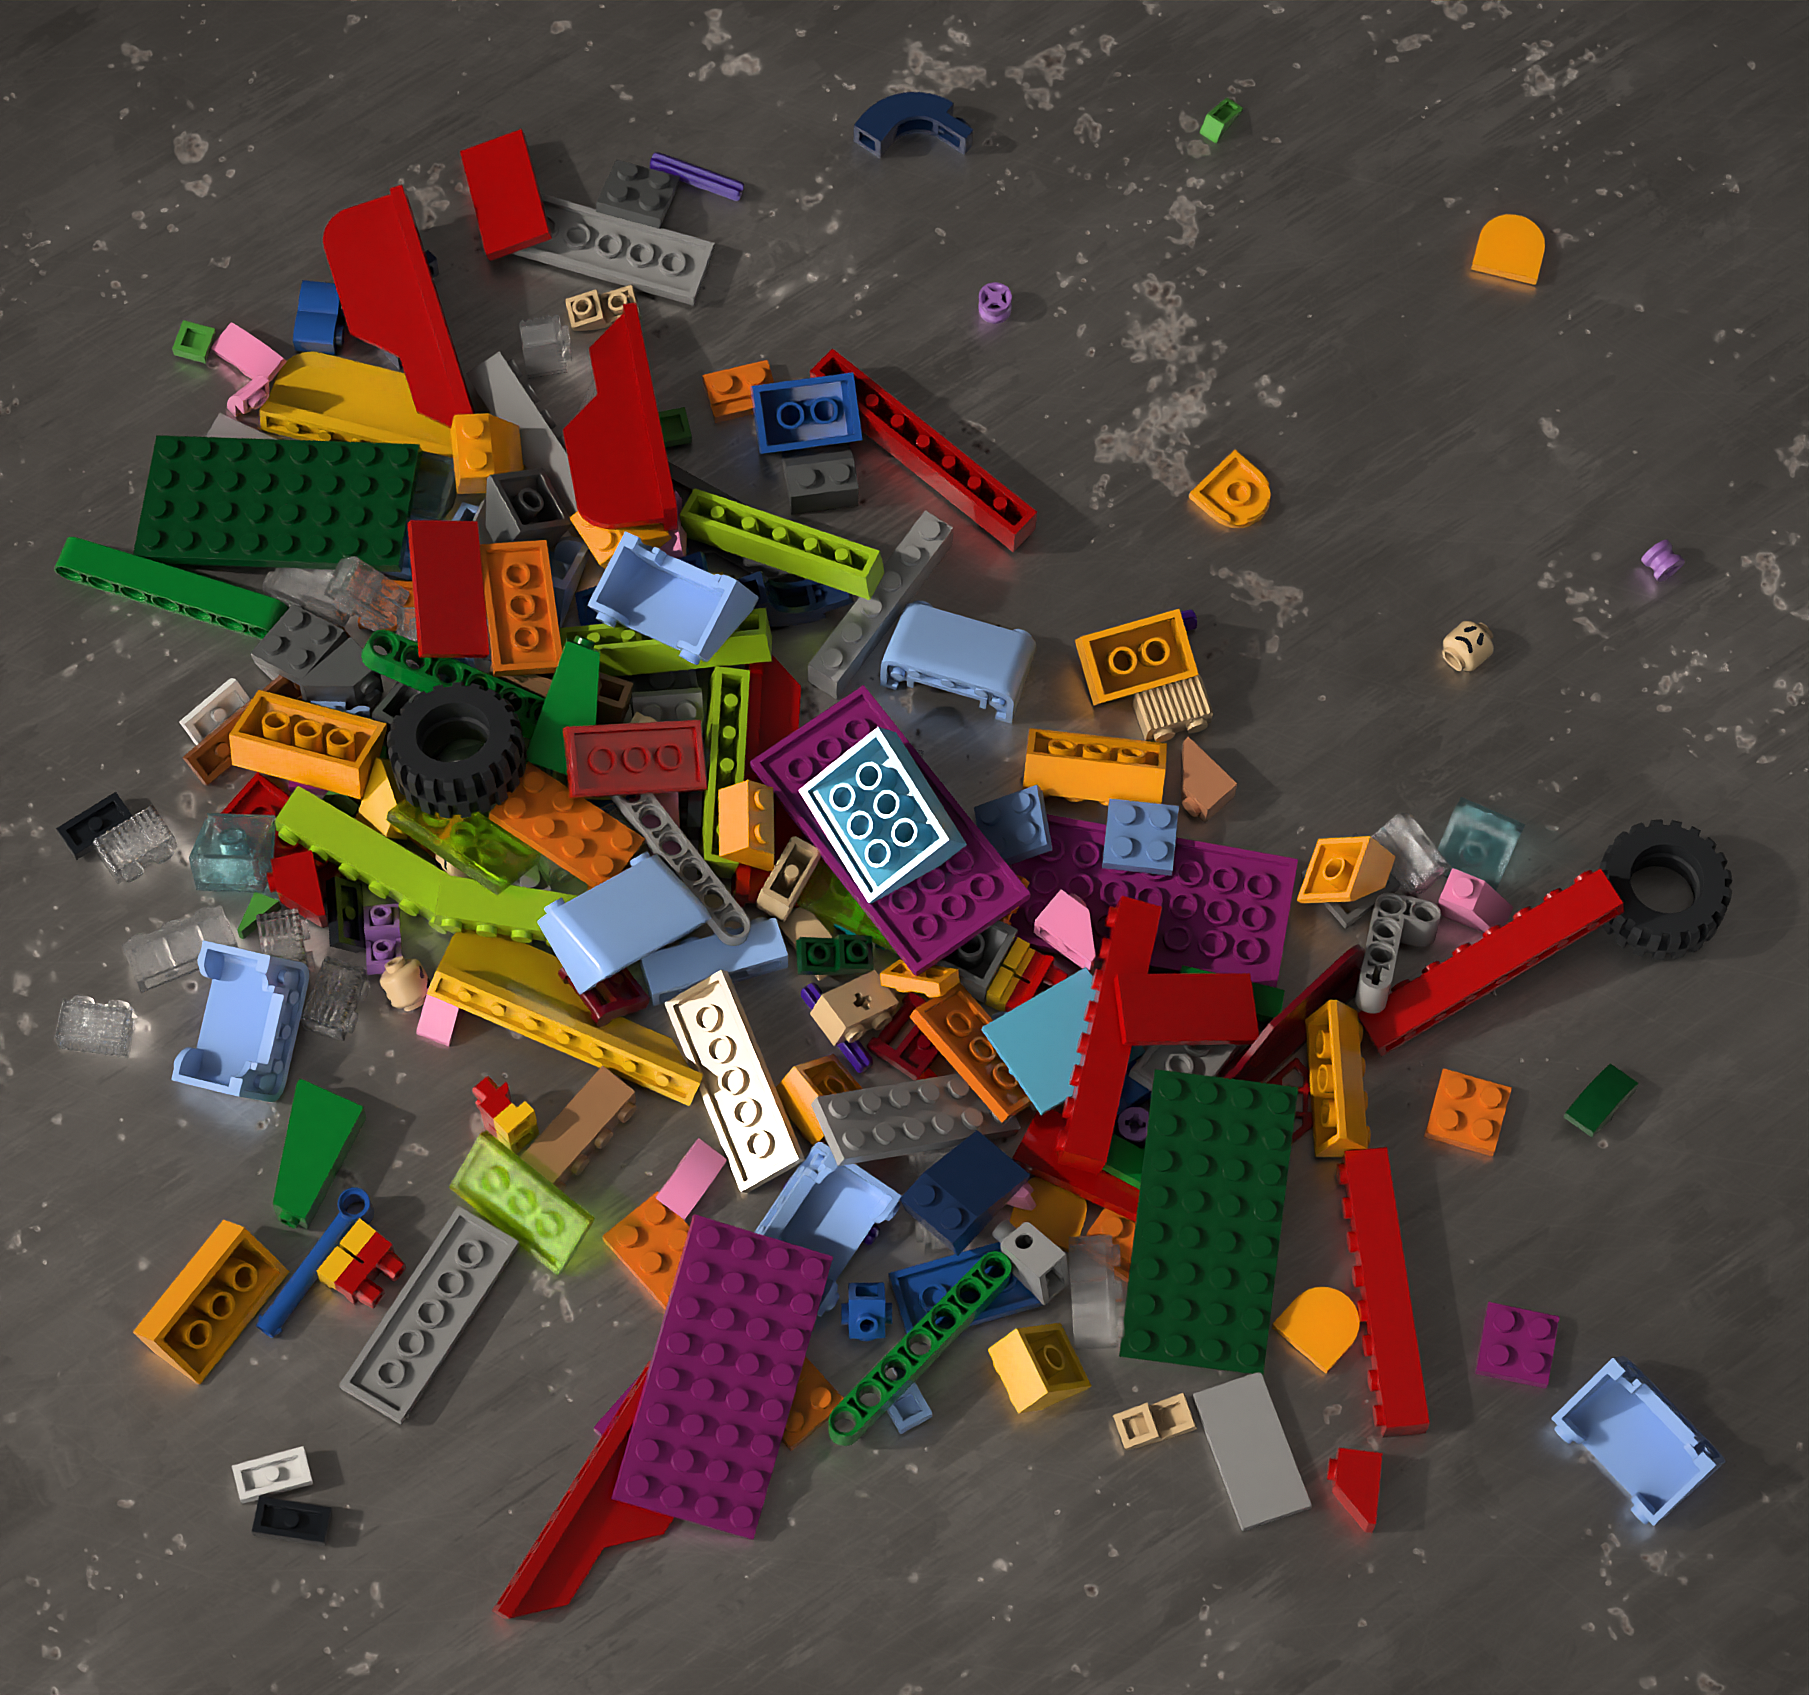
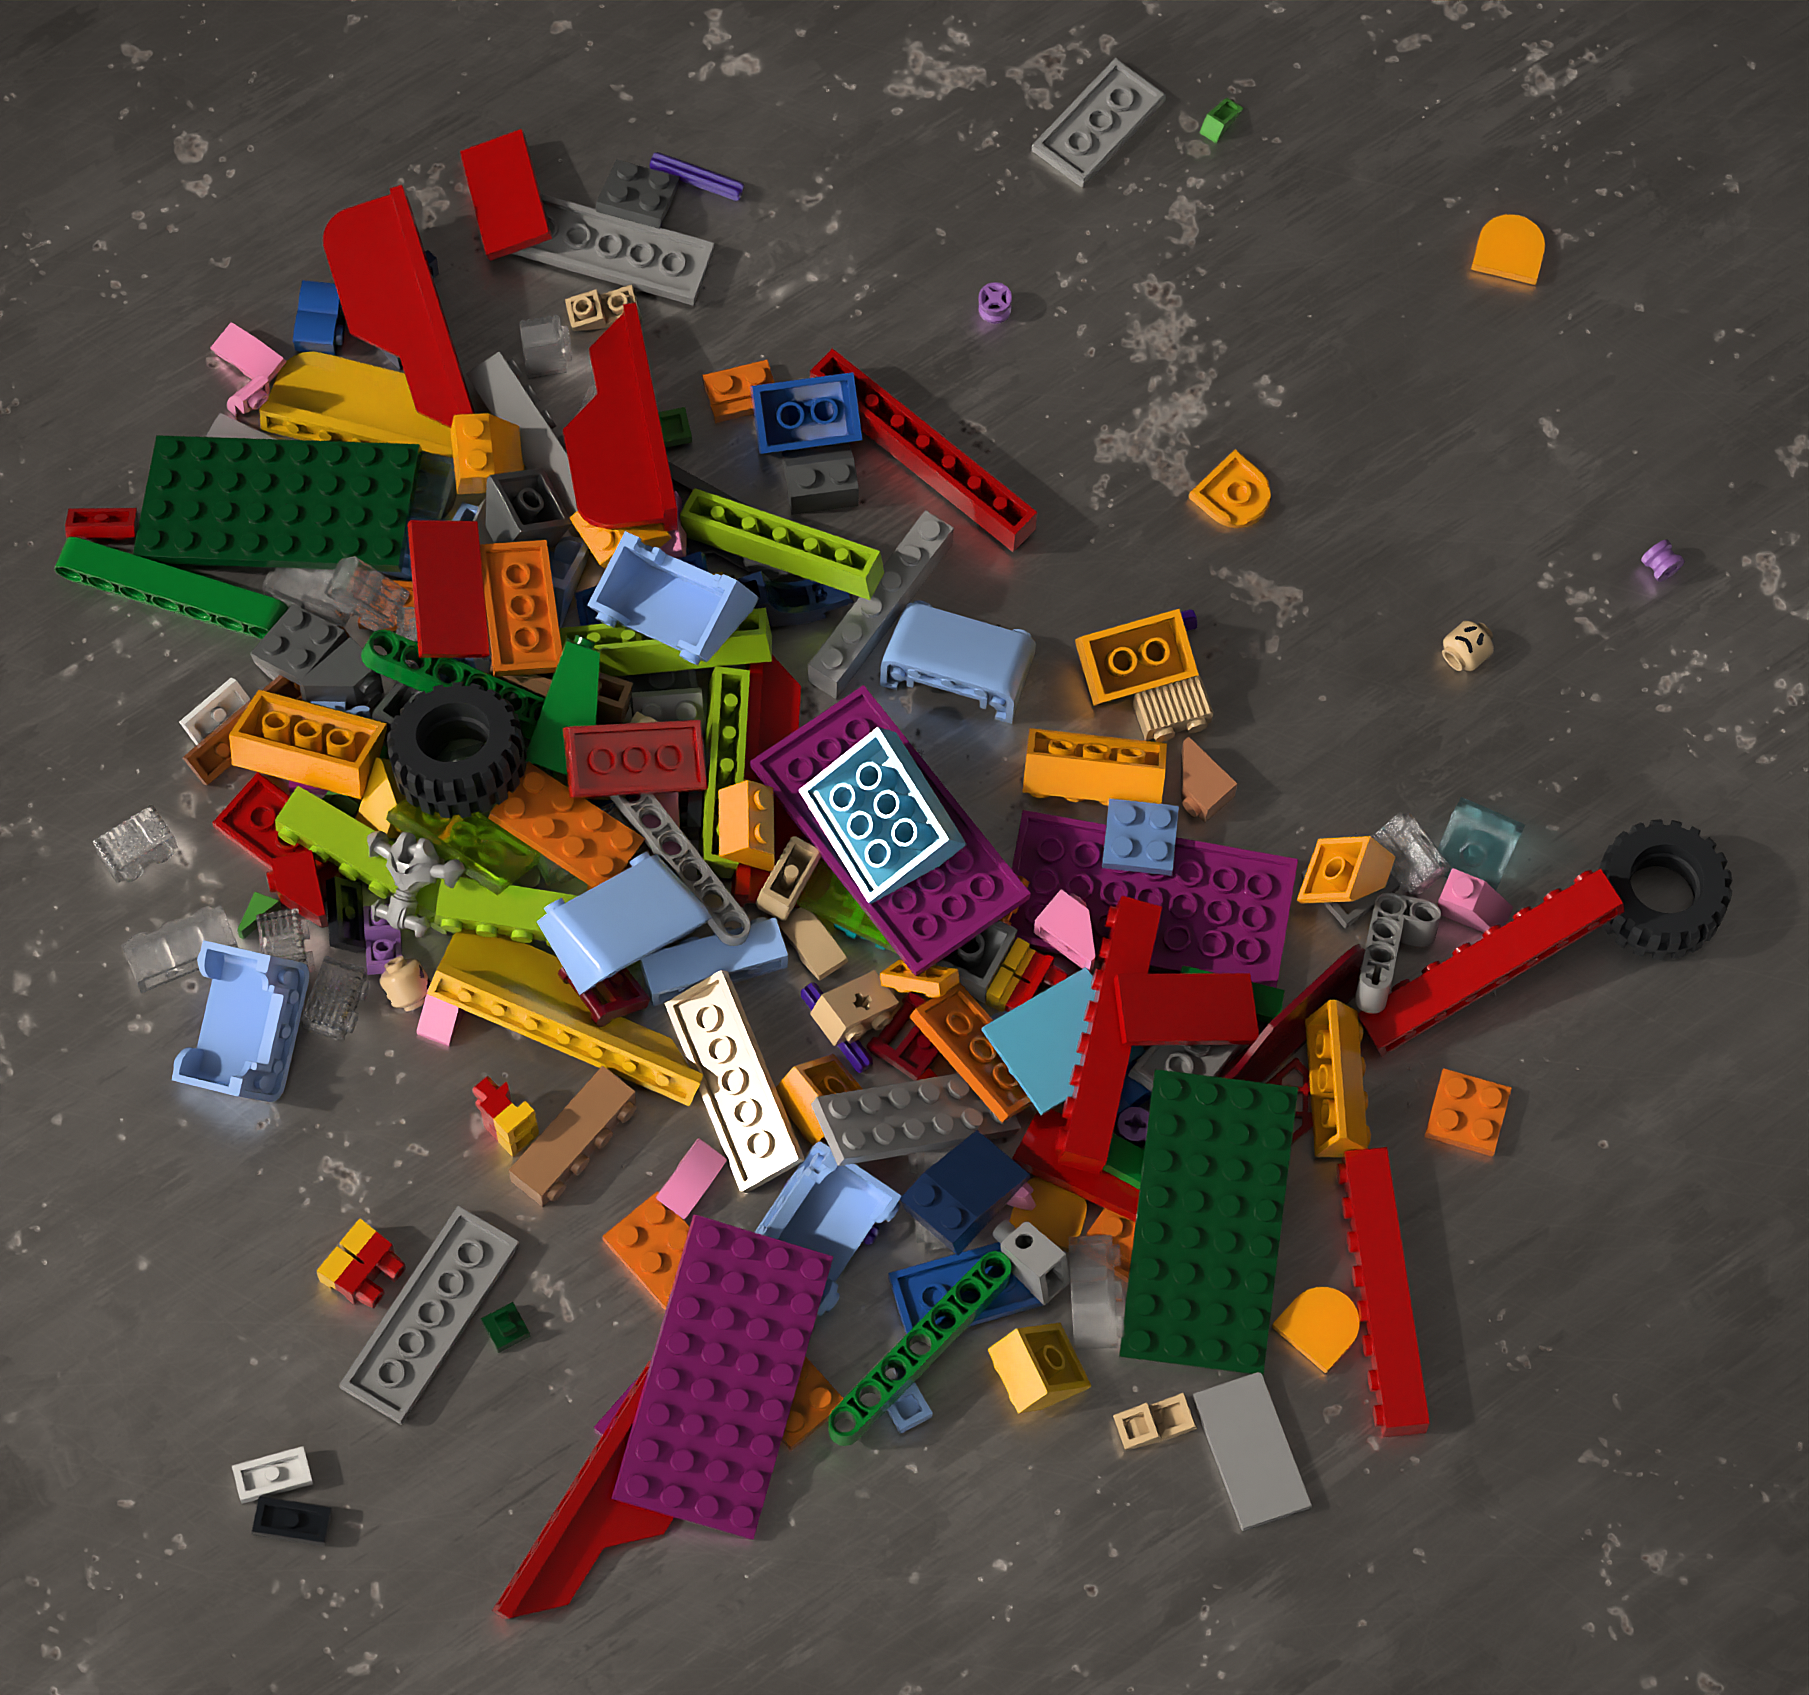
(92, 823): black plate -> none
(96, 1026): clear brick -> none
(101, 523): none -> red plate
(194, 341): bright green plate -> none
(211, 1301): light orange slope -> none
(233, 853): clear light blue slope -> none
(307, 1272): blue piece -> none
(314, 1149): green slope -> none
(412, 867): none -> light grey piece
(505, 1327): none -> dark green tile
(521, 1202): clear neon green tile -> none
(834, 955): dark green slope -> none
(866, 1311): blue brick -> none
(909, 114): dark blue arch -> none
(1016, 824): medium blue plate -> none
(1098, 122): none -> light grey tile
(1357, 1484): red slope -> none
(1517, 1345): magenta plate -> none
(1600, 1099): dark green slope -> none
(1638, 1438): light blue windscreen -> none

